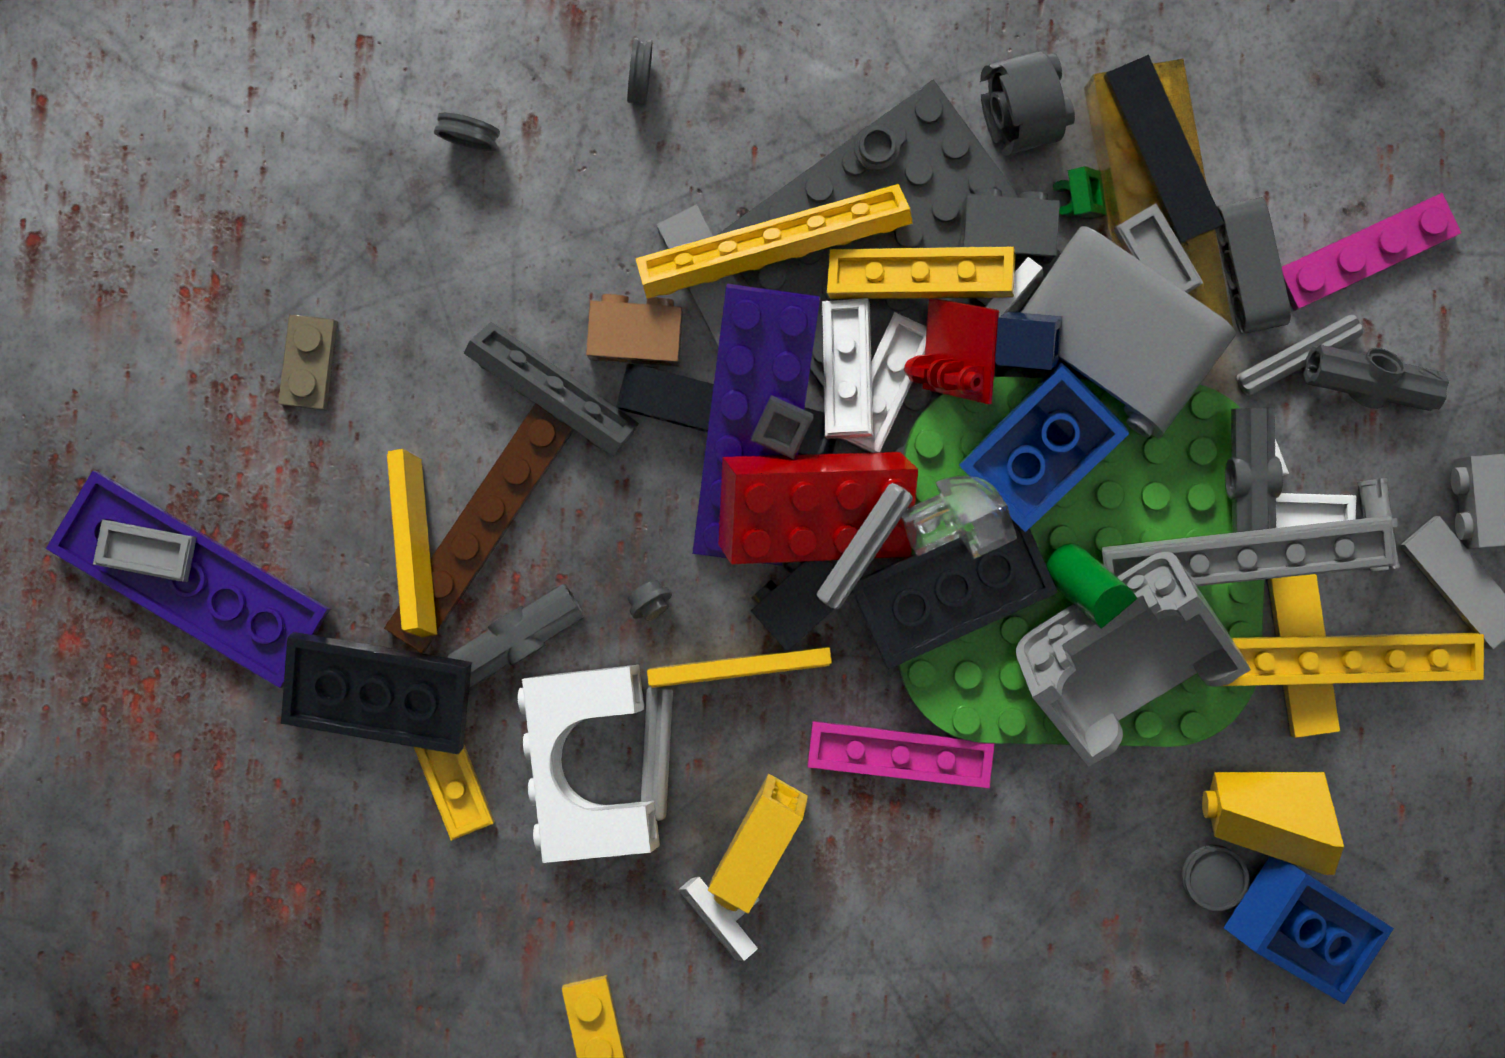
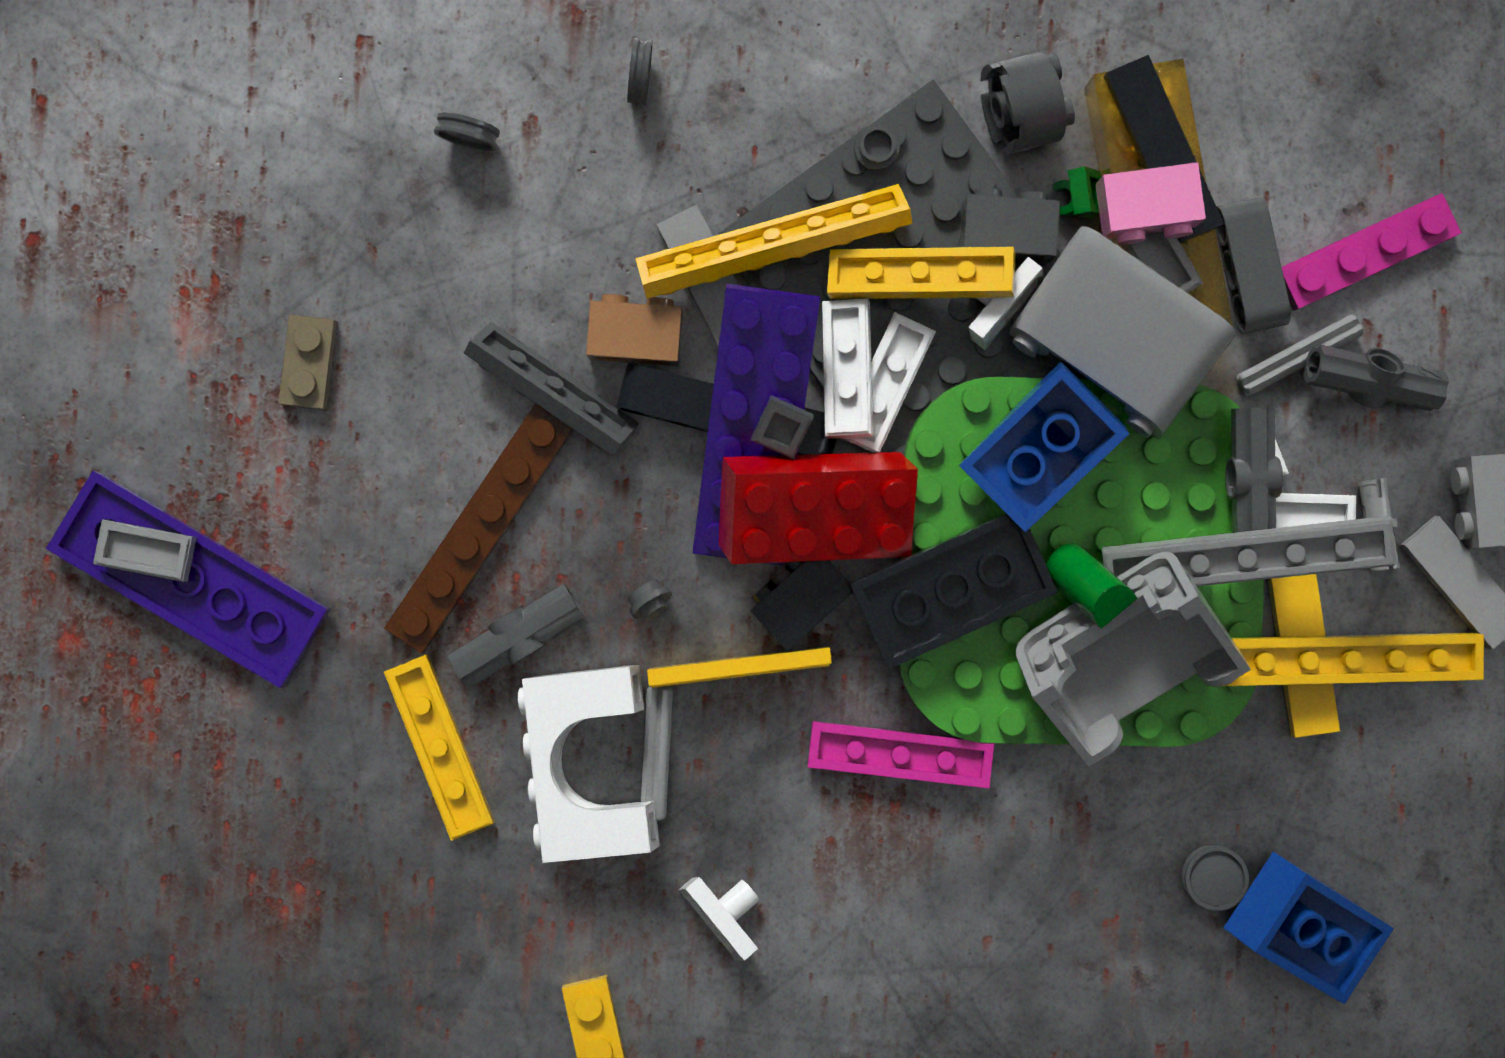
(375, 692): black plate -> none
(411, 543): yellow tile -> none
(758, 845): yellow slope -> none
(864, 546): light grey axle -> none
(957, 351): red hinge -> none
(962, 509): clear brick -> none
(1028, 340): dark blue panel -> none
(1150, 202): none -> bright pink brick
(1277, 816): yellow slope -> none

